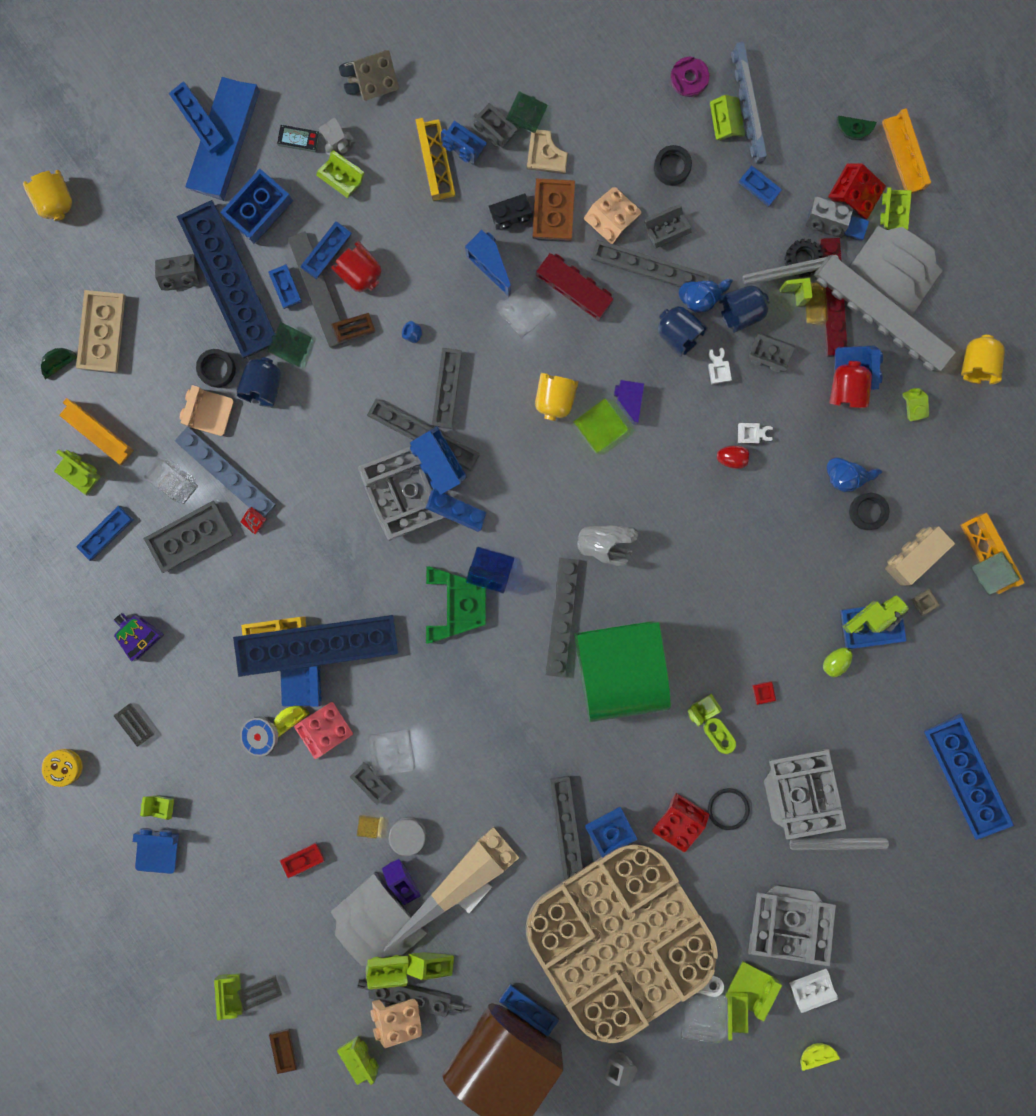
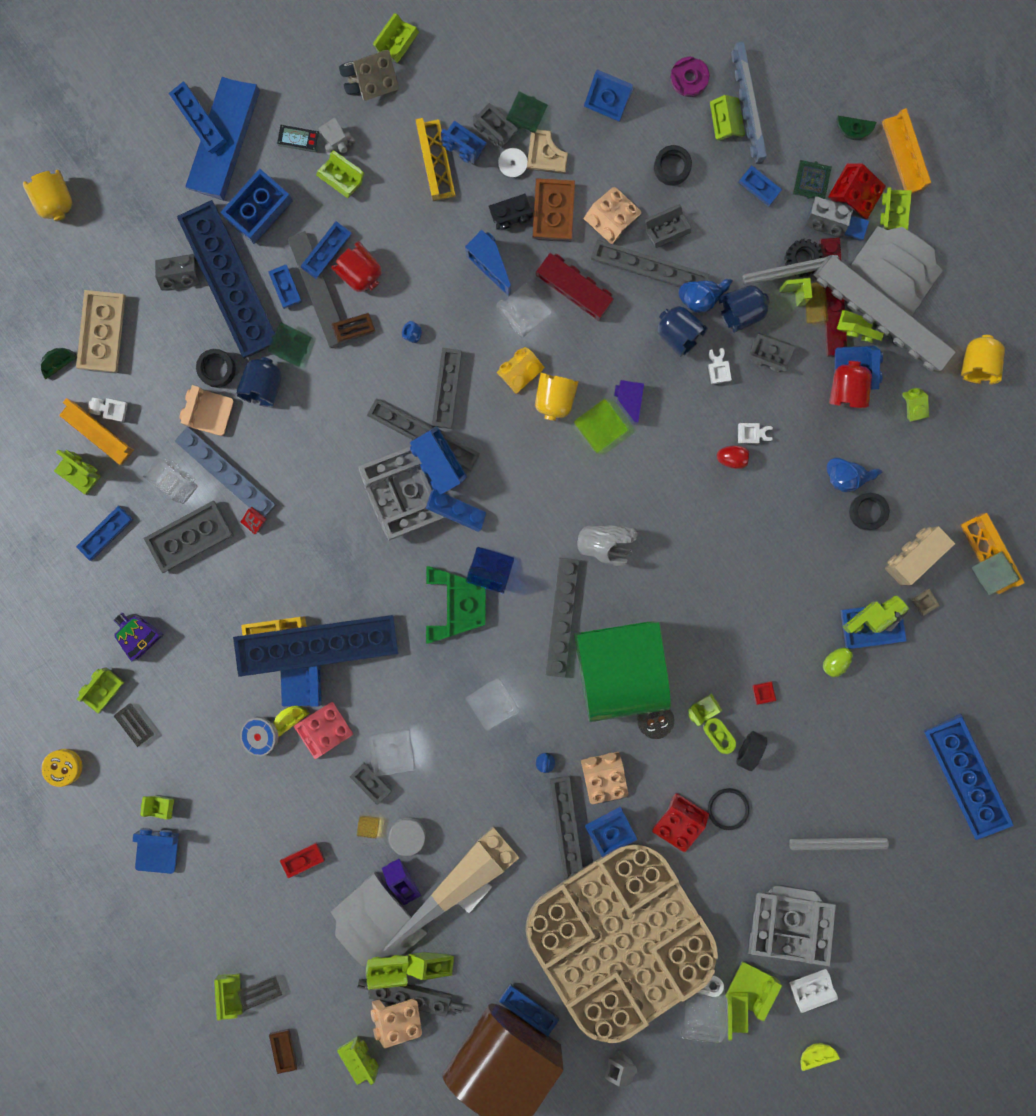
(100, 689): none -> lime bracket
(112, 409): none -> white plate
(396, 37): none -> lime bracket
(492, 703): none -> clear bracket
(512, 162): none -> white piece
(520, 369): none -> yellow bracket
(545, 762): none -> blue tile
(604, 778): none -> light nougat bracket
(608, 95): none -> blue bracket
(656, 724): none -> clear smoke head
(751, 751): none -> black tyre
(804, 794): light grey slope -> none
(812, 179): none -> piece
(858, 327): none -> lime bracket

